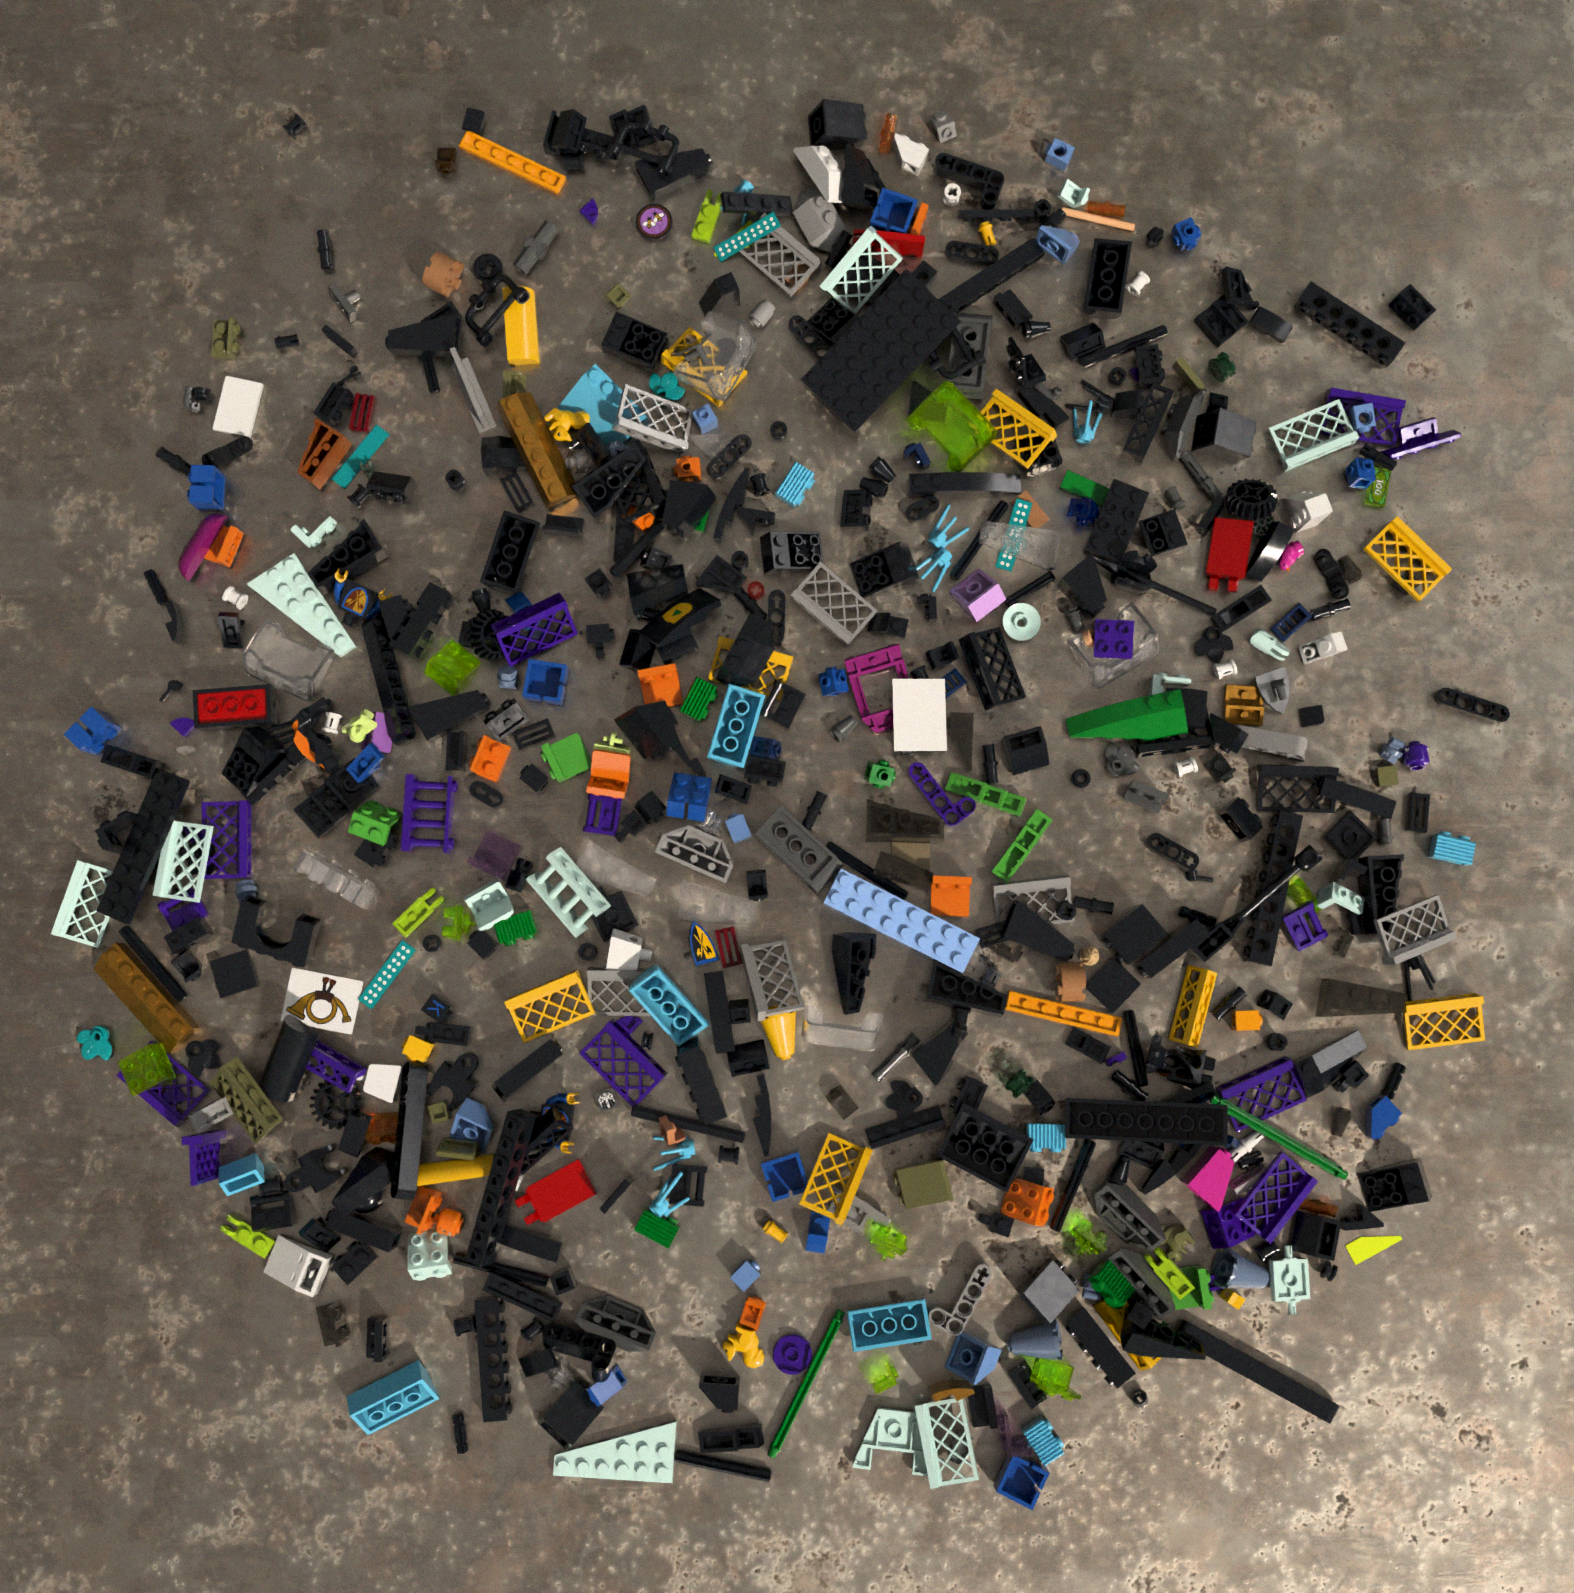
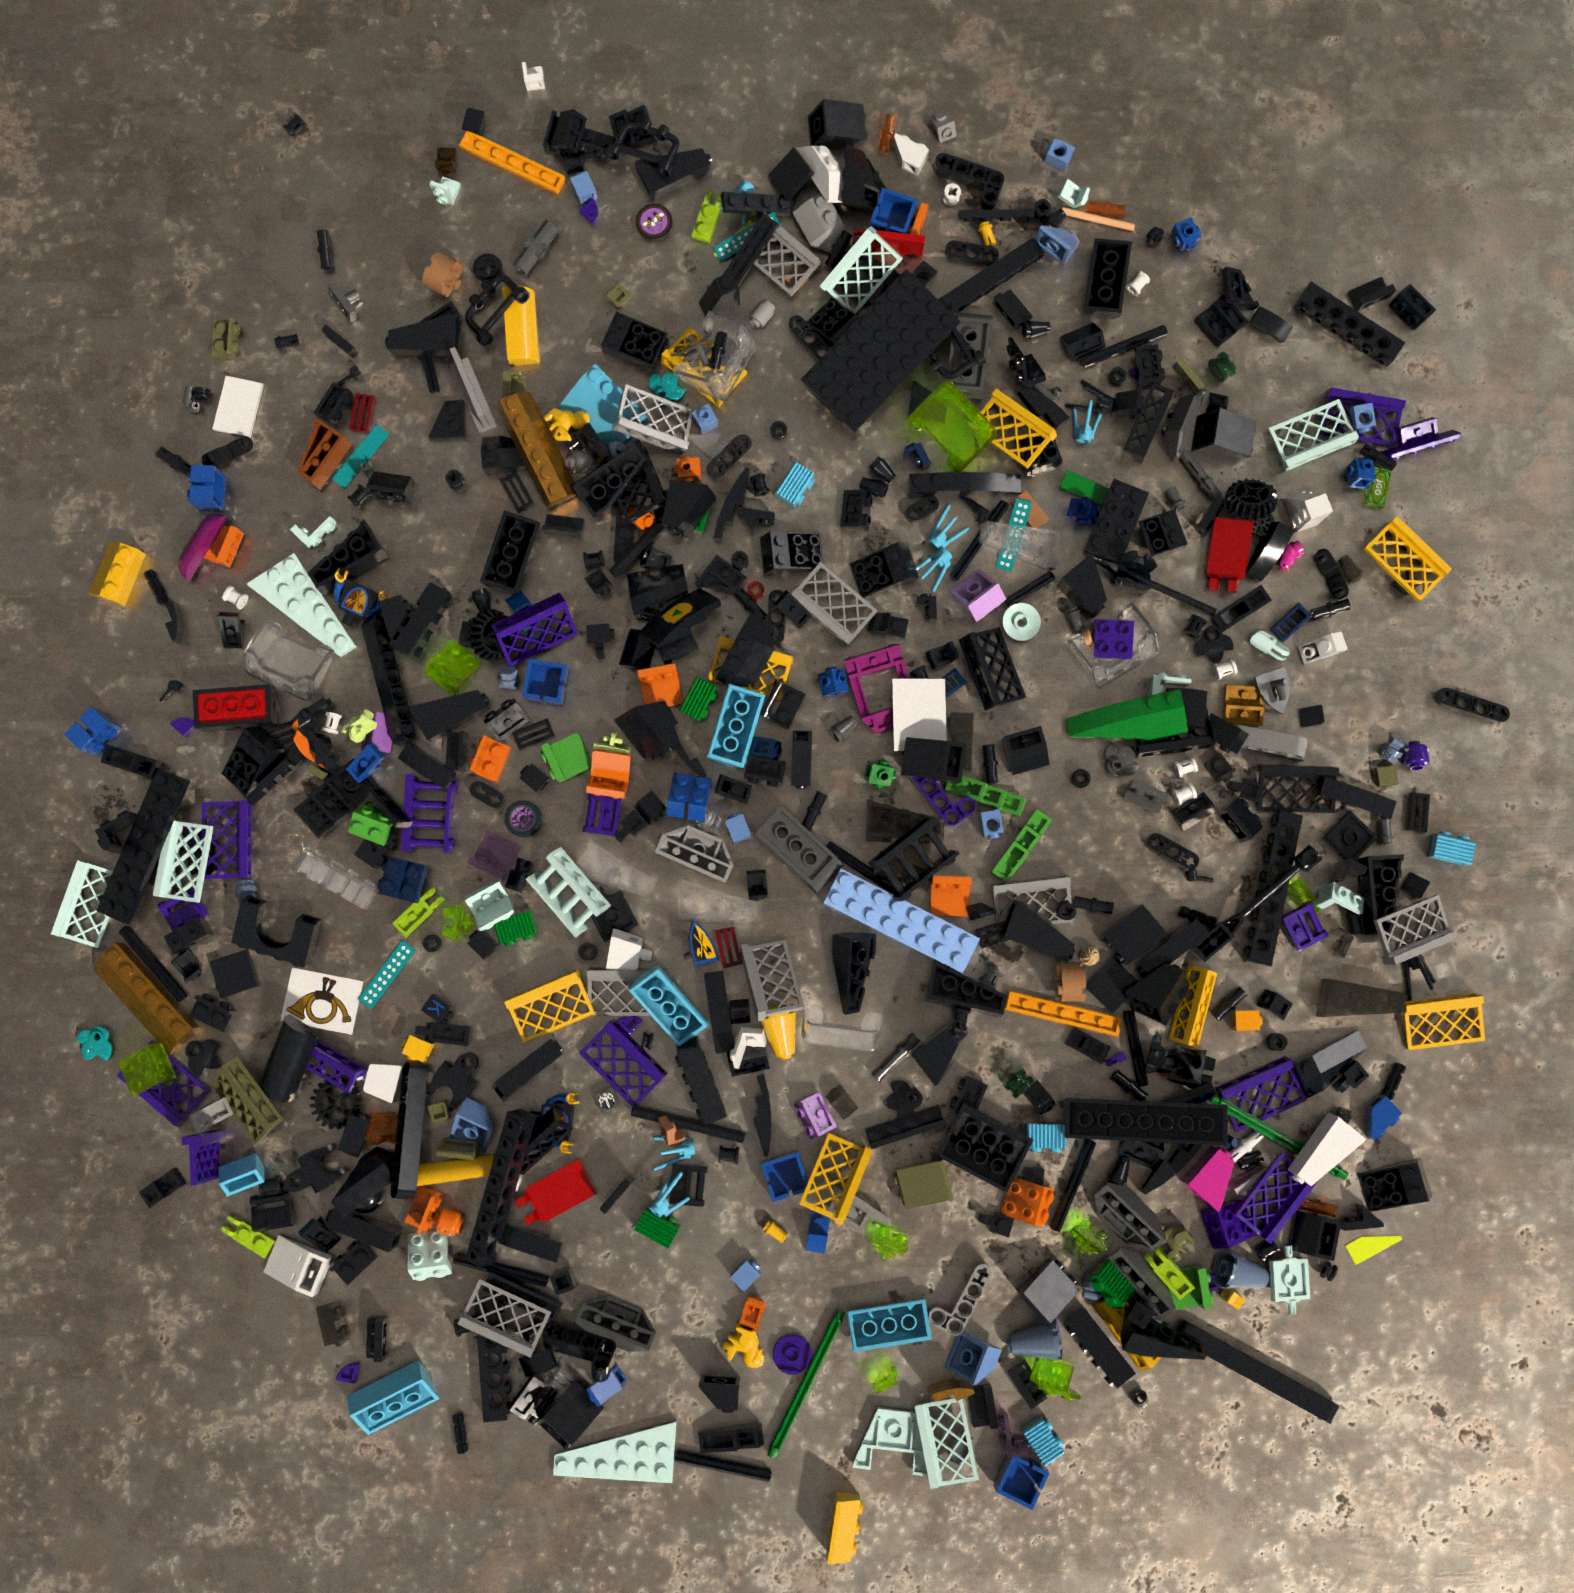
(117, 573): none -> yellow slope
(162, 1188): none -> black slope
(211, 1012): none -> black bracket
(318, 772): none -> olive tile
(349, 1373): none -> dark purple tile
(388, 807): none -> black tile
(402, 879): none -> dark blue plate
(427, 765): none -> black slope
(446, 190): none -> light aqua bracket
(450, 422): none -> black wing
(495, 1334): none -> light grey fence
(519, 809): none -> wheel
(529, 1396): none -> black plate
(533, 77): none -> white panel
(583, 187): none -> medium blue brick
(593, 559): none -> black bush
(718, 350): none -> black axle
(747, 1037): none -> white bracket
(752, 248): none -> black plate
(791, 173): none -> black tile
(792, 609): none -> black plate
(801, 758): none -> black slope
(814, 1115): none -> medium lavender bracket
(844, 1527): none -> yellow slope
(897, 848): none -> black fence
(933, 760): none -> black slope
(979, 910): none -> black slope
(983, 512): none -> black bar
(996, 817): none -> medium blue brick
(1159, 993): none -> black slope
(1184, 793): none -> white bush
(1193, 811): none -> black slope
(1194, 626): none -> black bush
(1249, 789): none -> black plate
(1325, 1149): none -> white slope
(1370, 293): none -> black panel
(1415, 885): none -> black slope

